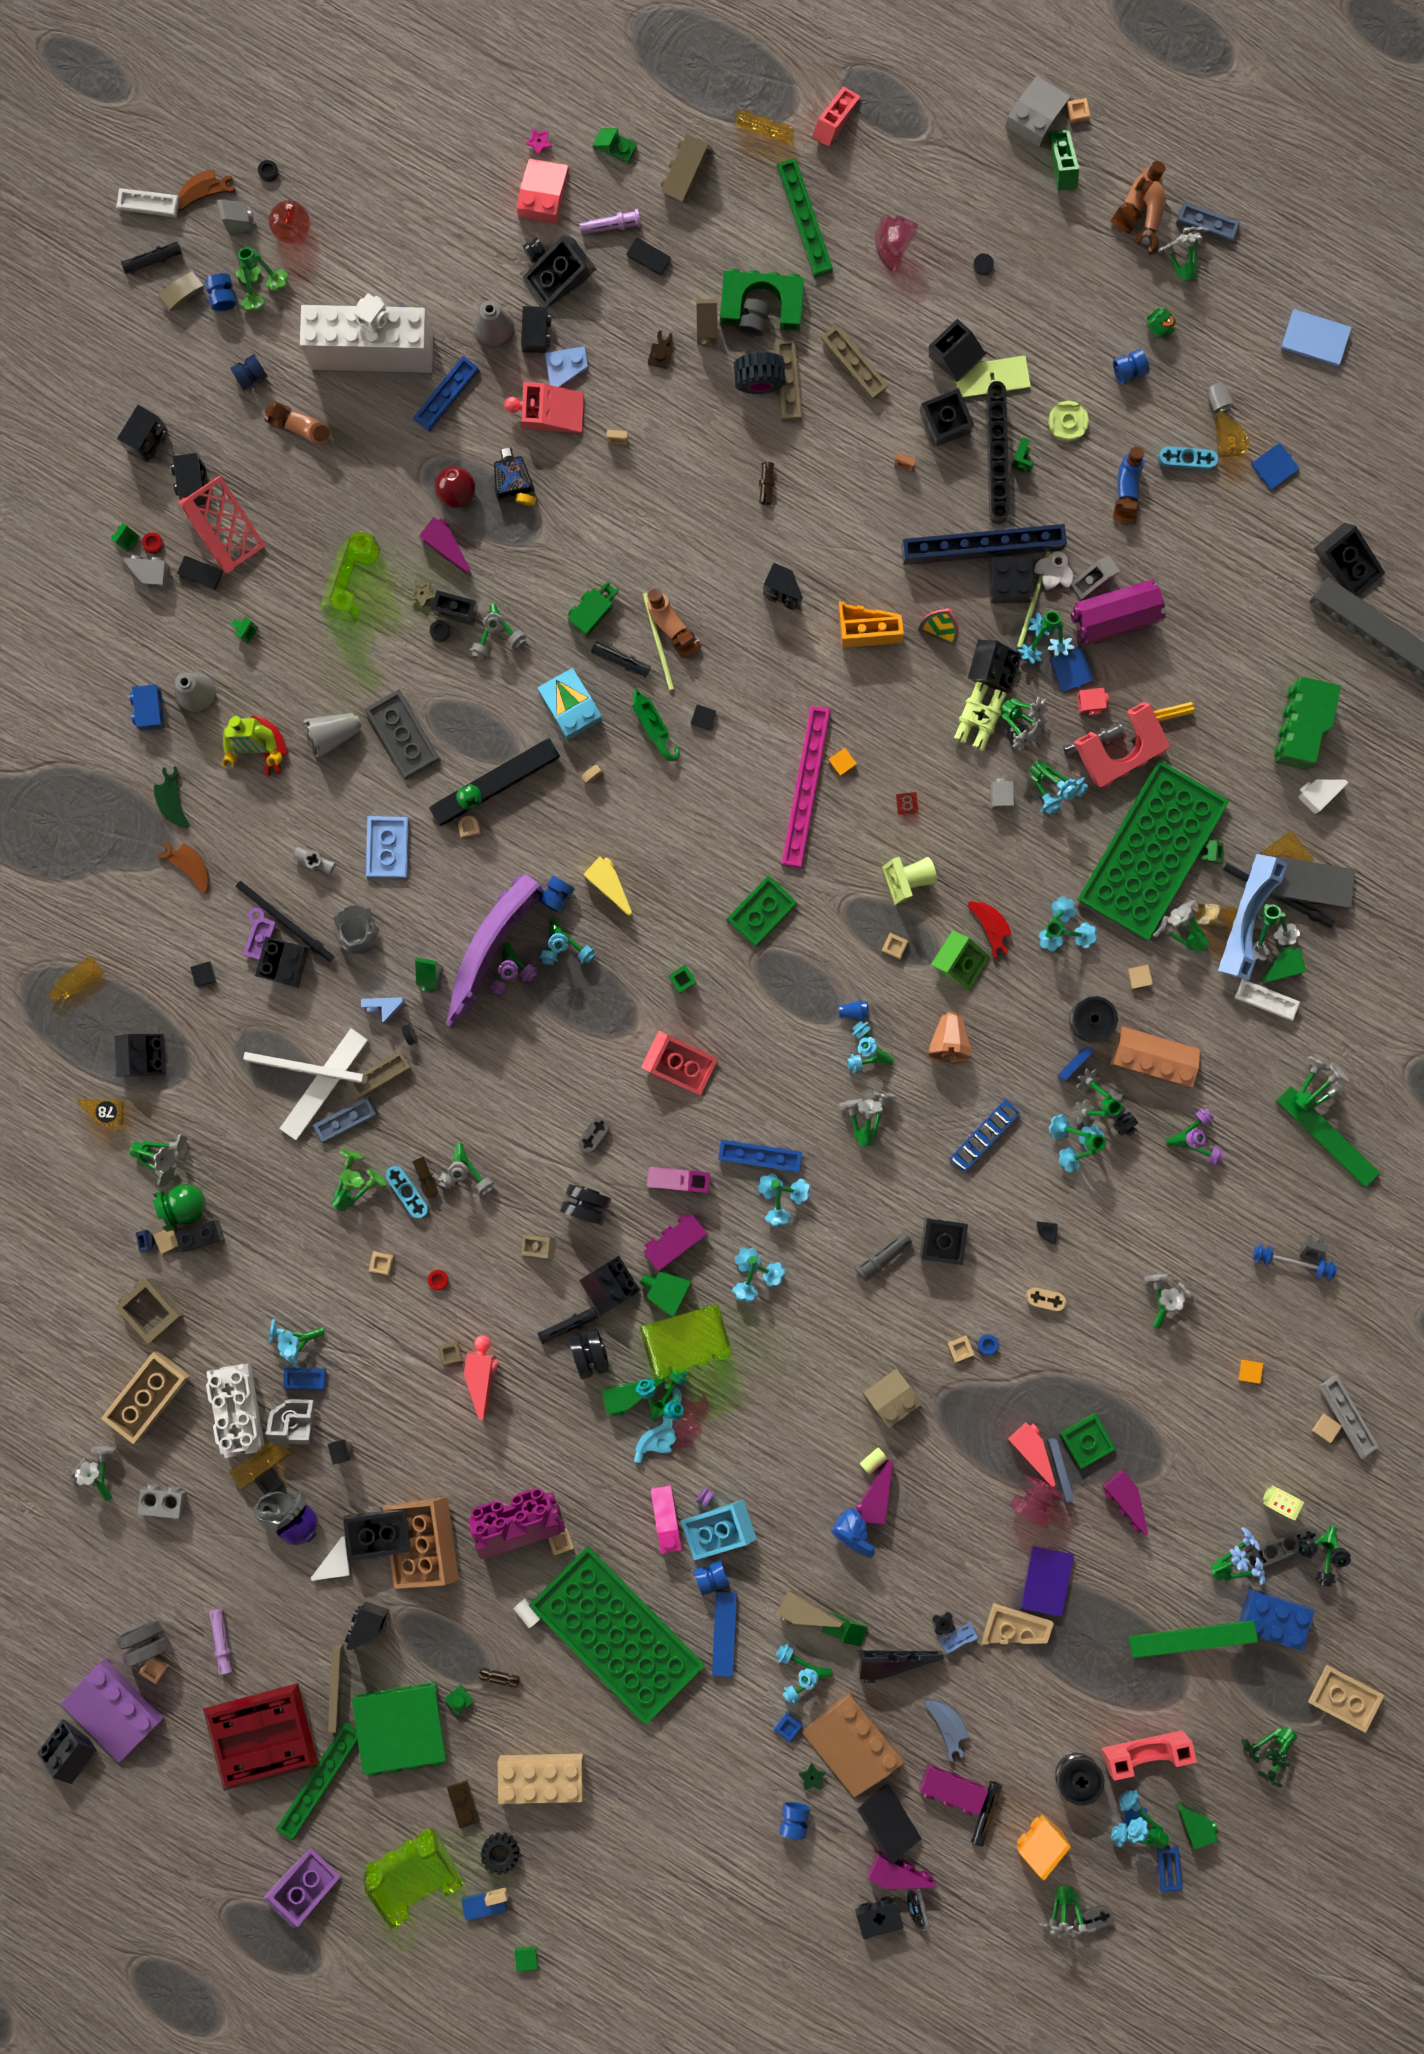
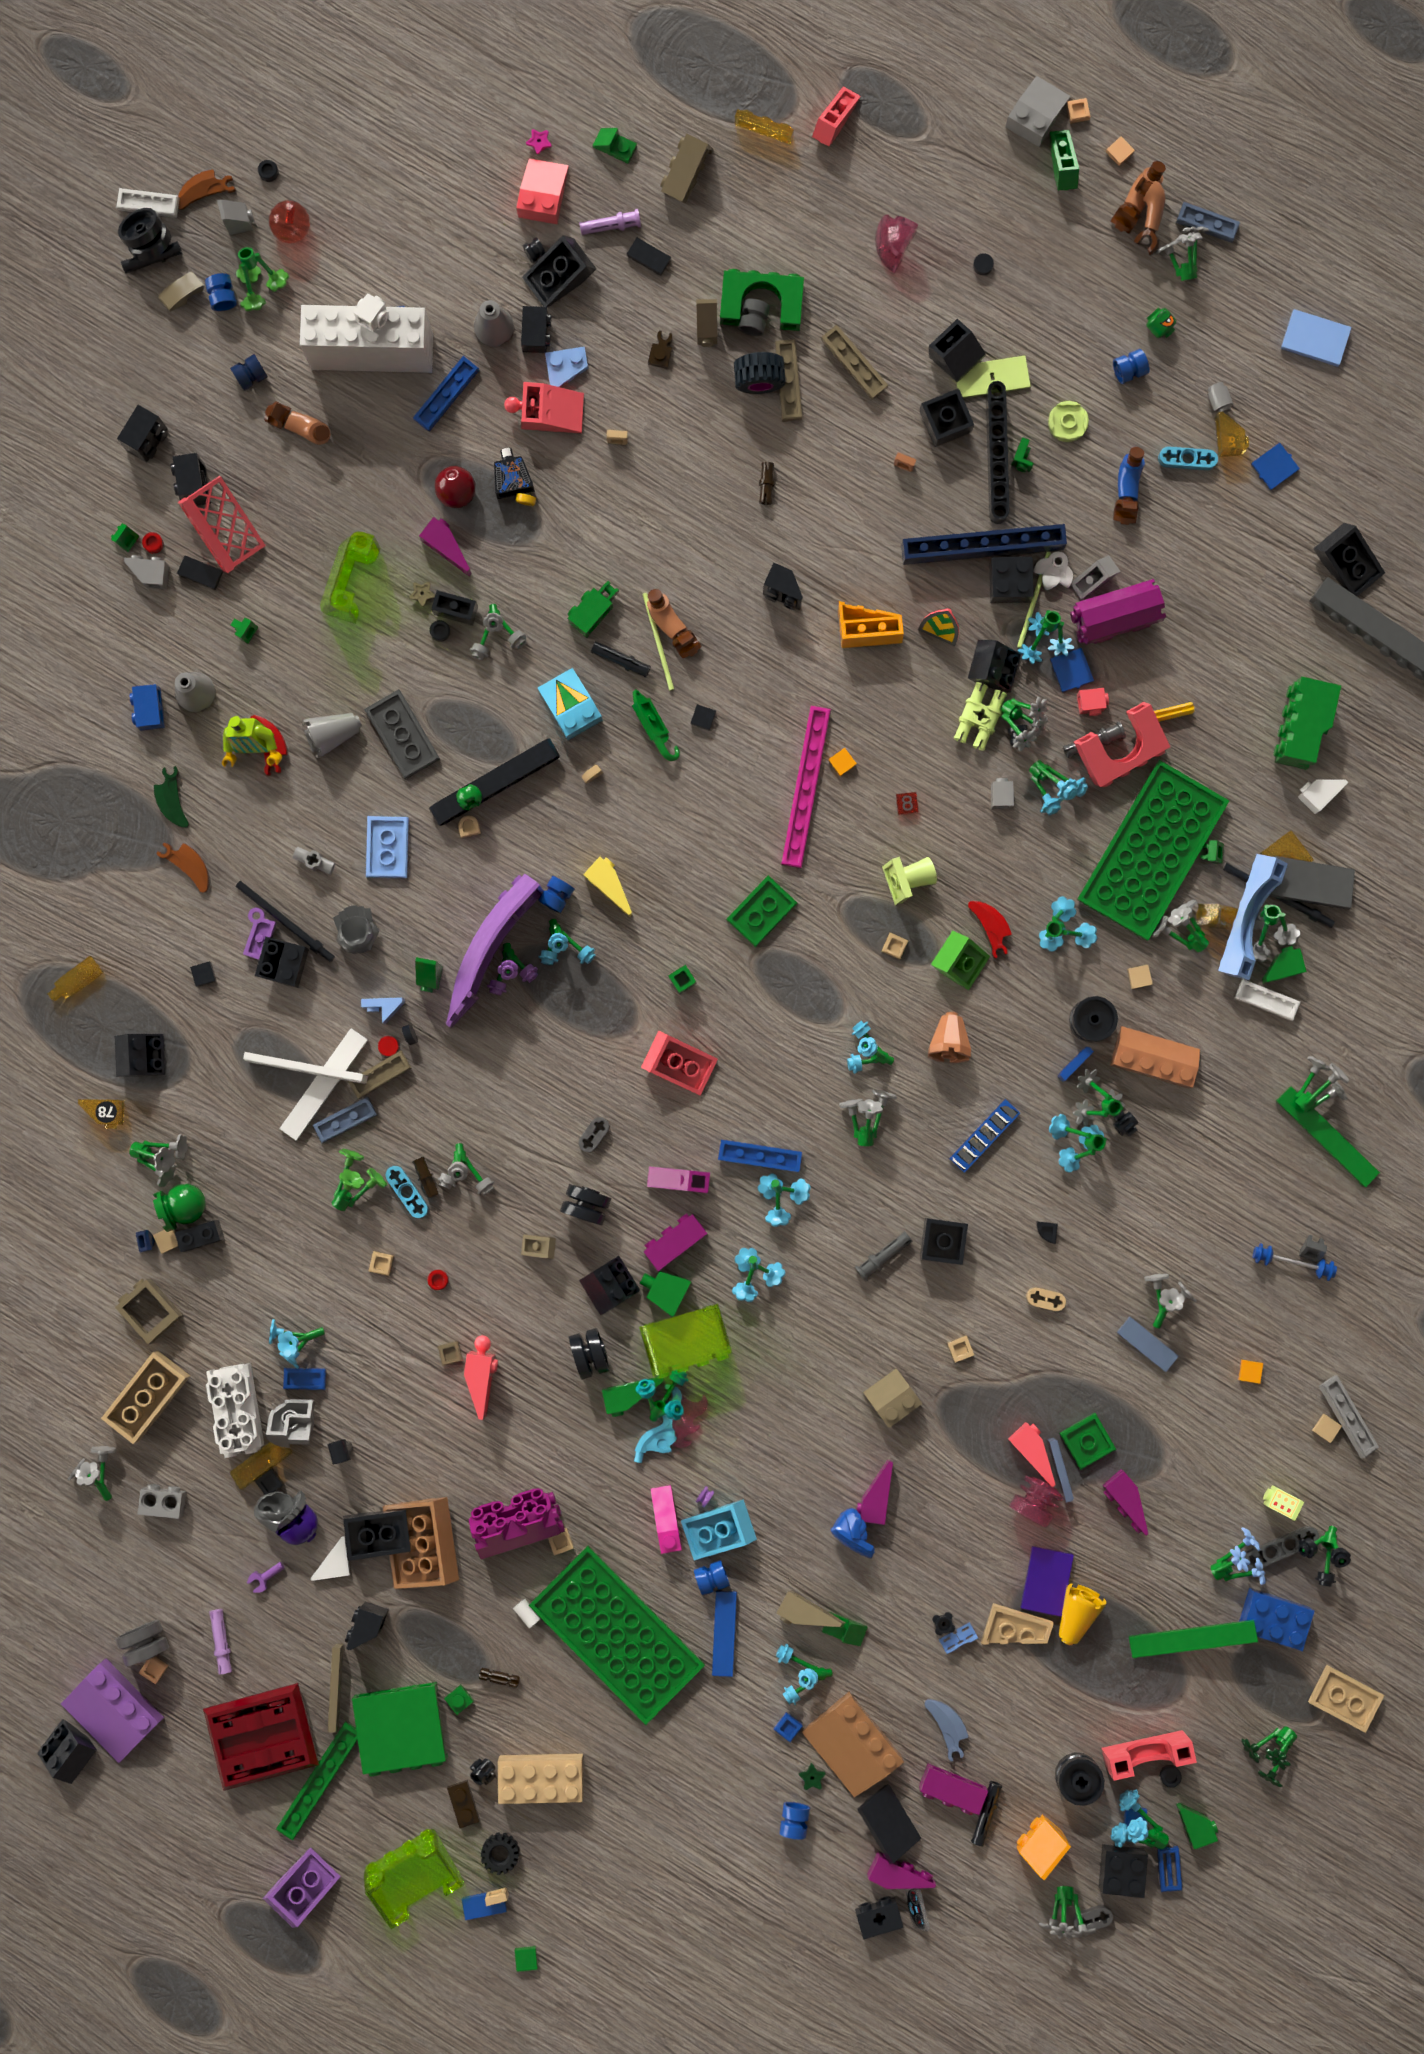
(144, 234): none -> black wheel
(265, 1576): none -> medium lavender bar
(388, 1046): none -> red tile
(482, 1771): none -> black gear
(567, 1326): black pin -> none
(804, 217): green tile -> none
(854, 1010): blue cone -> none
(873, 1461): yellowish green piece -> none
(885, 1663): black wedge -> none
(988, 1344): blue tile -> none
(1079, 1612): none -> yellow cone
(1120, 151): none -> light nougat tile
(1123, 1871): none -> black brick
(1147, 1344): none -> sand blue tile
(1170, 1776): none -> black tile
(1196, 1138): medium lavender plant -> none

